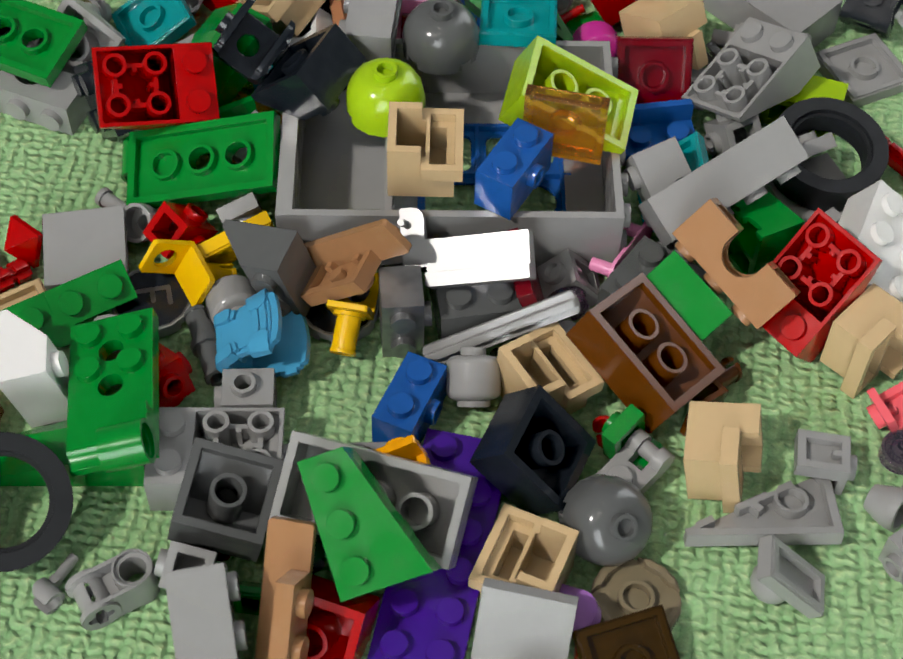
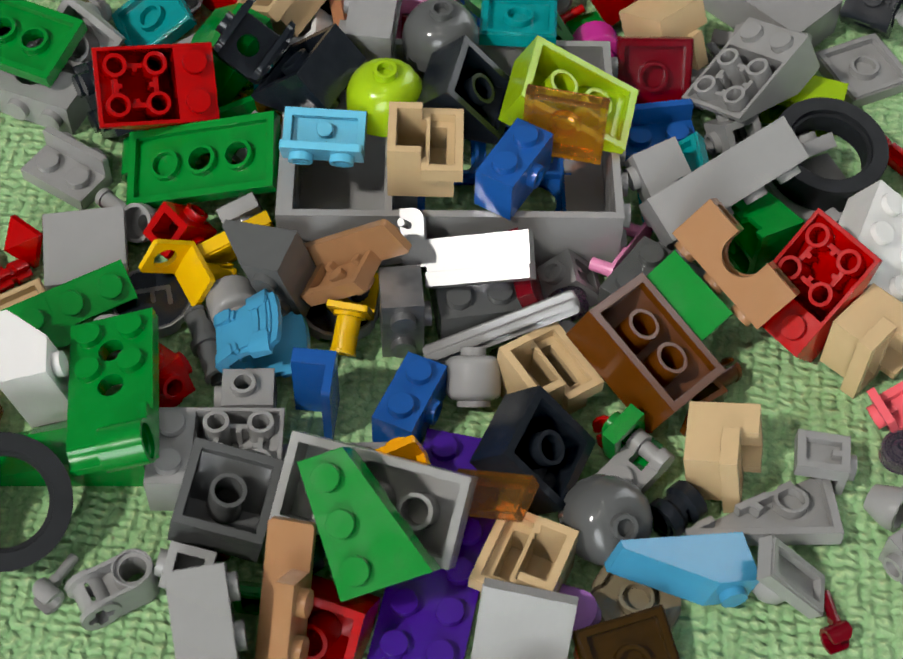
(68, 169): none -> light grey bracket
(316, 384): none -> blue panel
(323, 135): none -> medium azure bracket
(467, 80): none -> black slope
(502, 494): none -> clear orange tile
(679, 507): none -> black wheel
(691, 567): none -> dark azure slope
(837, 634): none -> dark red hand

